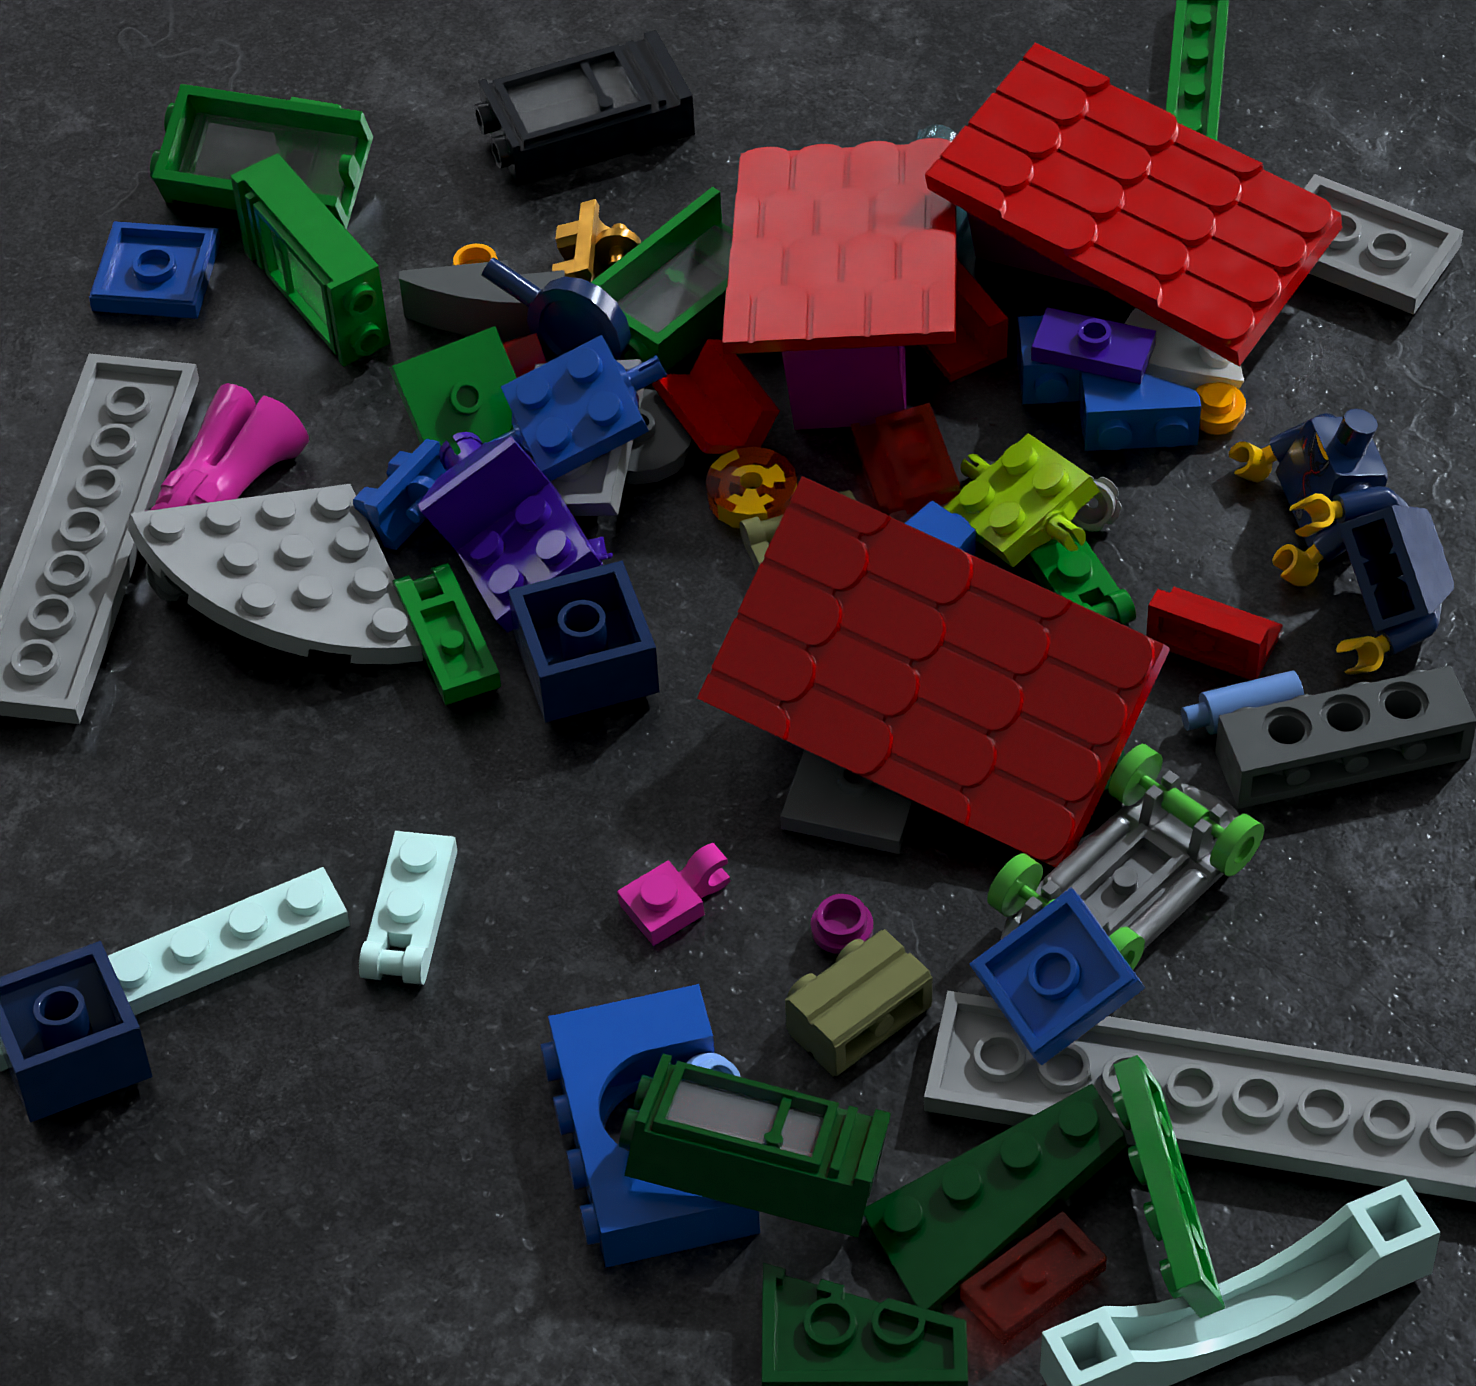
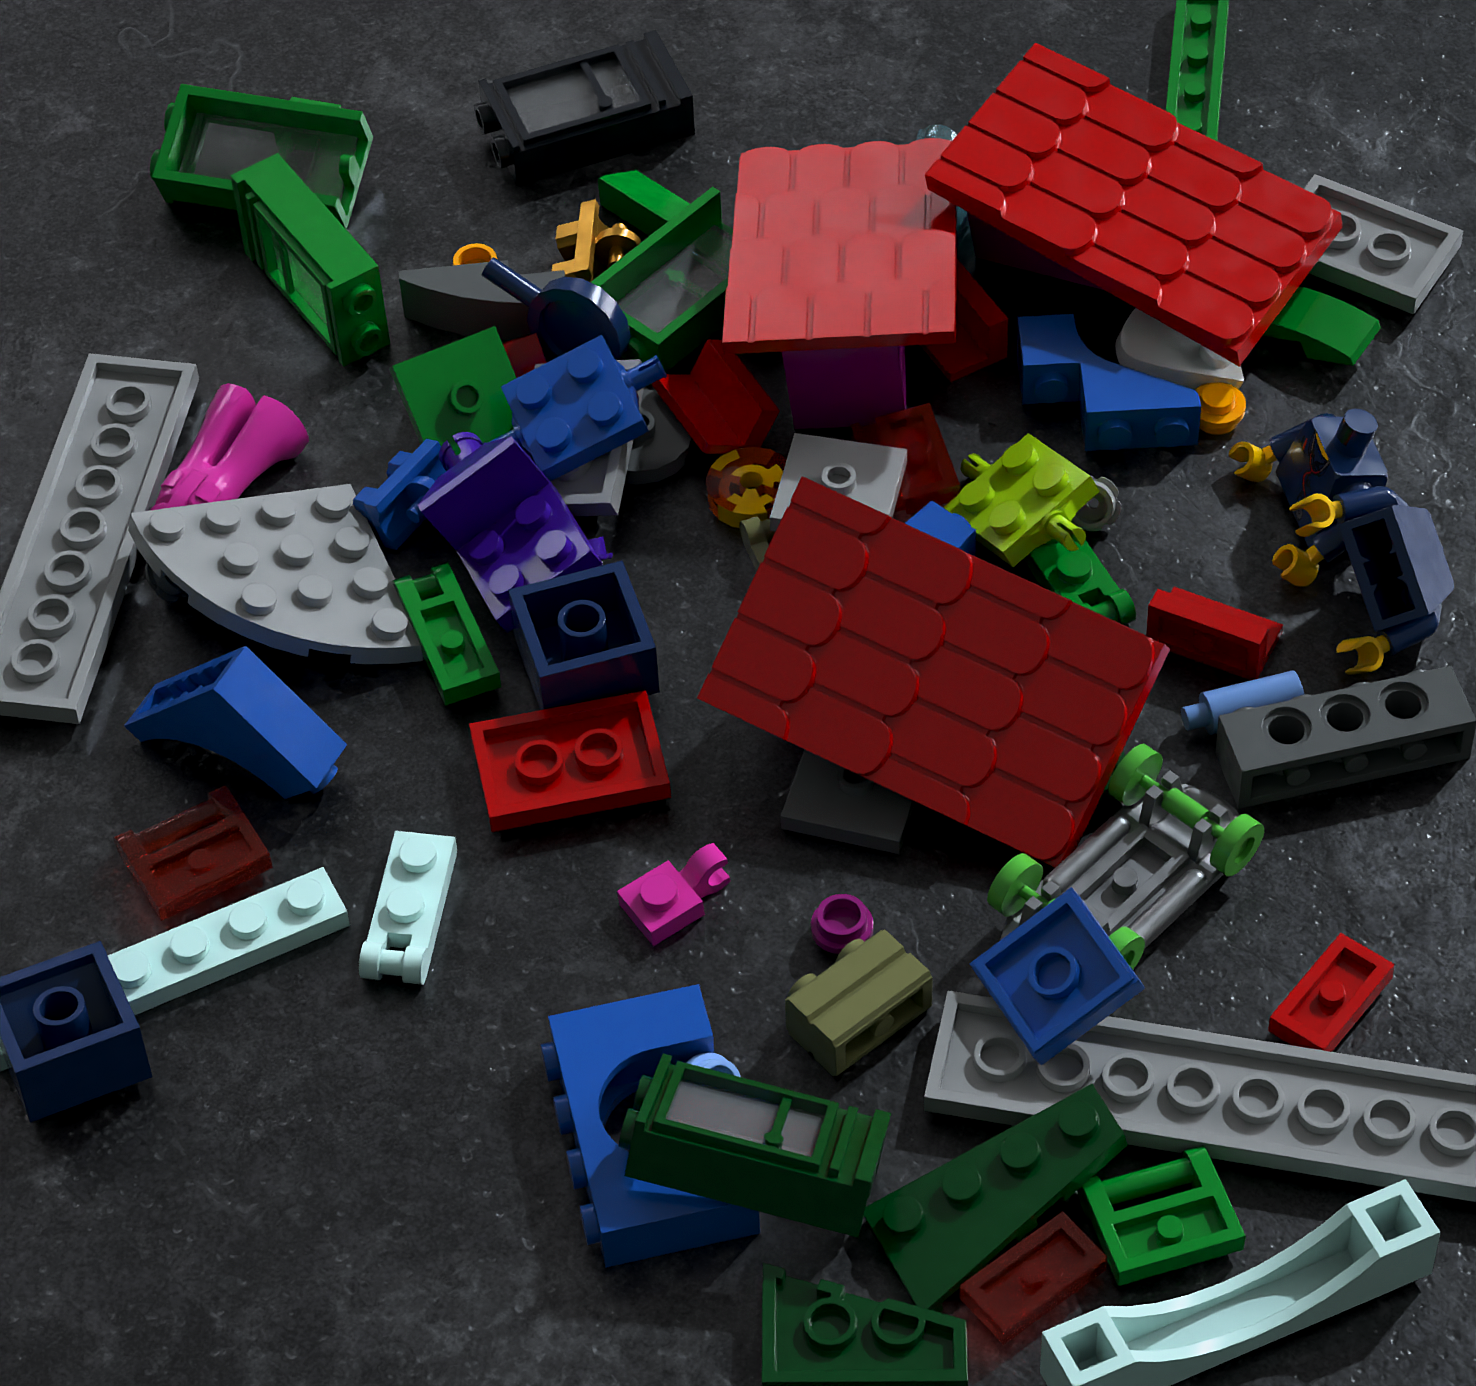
(155, 270): blue tile -> none
(198, 864): none -> clear red plate
(246, 716): none -> blue arch
(569, 761): none -> red plate
(639, 200): none -> green slope
(855, 469): none -> light grey plate
(1093, 345): dark purple plate -> none
(1167, 1230): none -> green plate
(1172, 1209): green plate -> none
(1325, 327): none -> green slope
(1331, 996): none -> red plate

